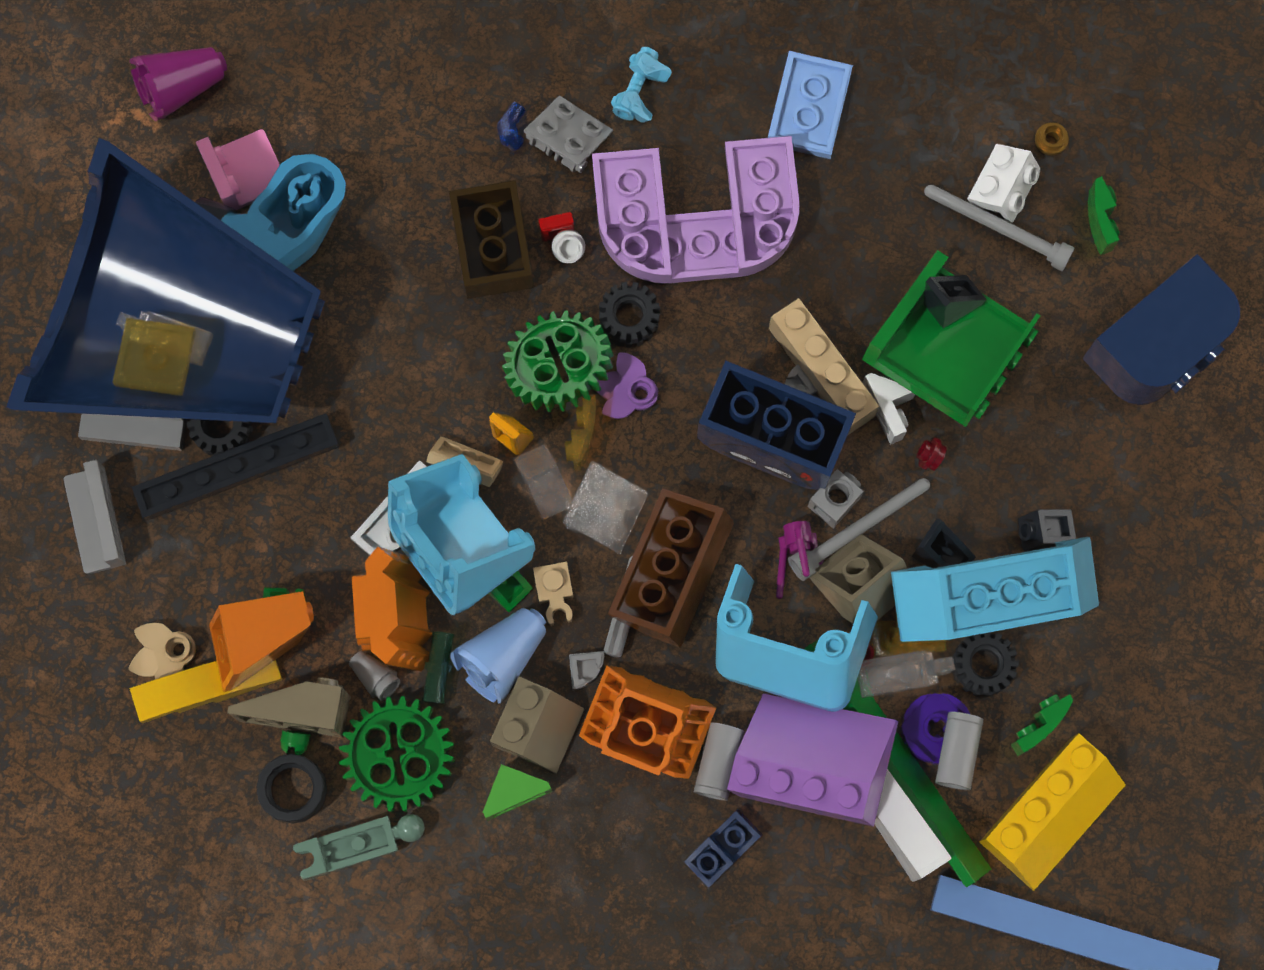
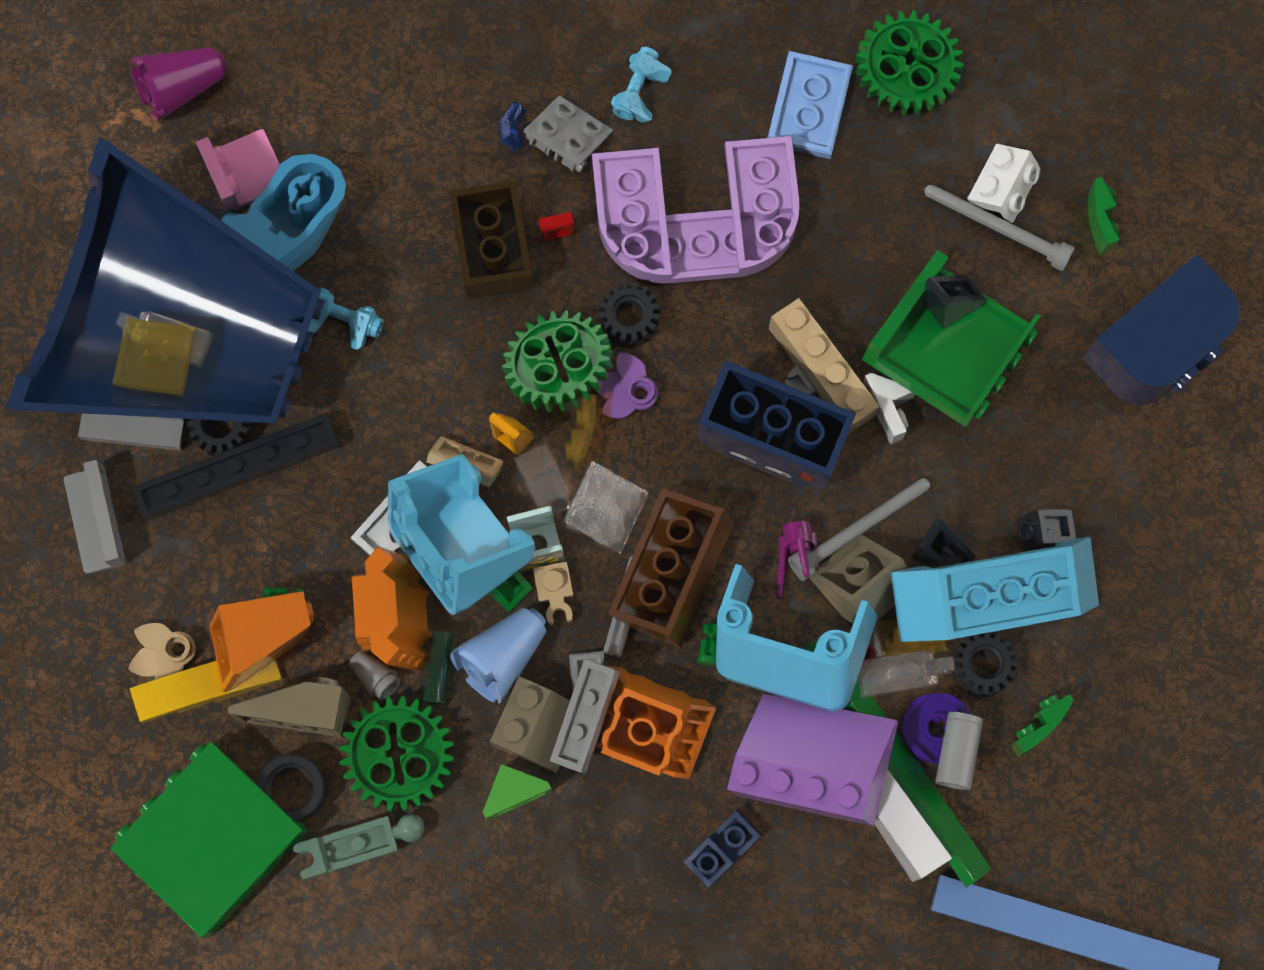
(207, 839): none -> green panel
(295, 739): green hinge -> none
(361, 322): none -> medium azure piece
(539, 523): none -> light aqua piece
(568, 246): white plate -> none
(585, 716): none -> light grey panel
(707, 651): none -> green piece
(718, 761): light grey pin -> none
(833, 512): light grey brick -> none
(918, 37): none -> green gear
(931, 454): dark red plate -> none
(1054, 130): pearl gold plate -> none
(1054, 811): yellow slope -> none

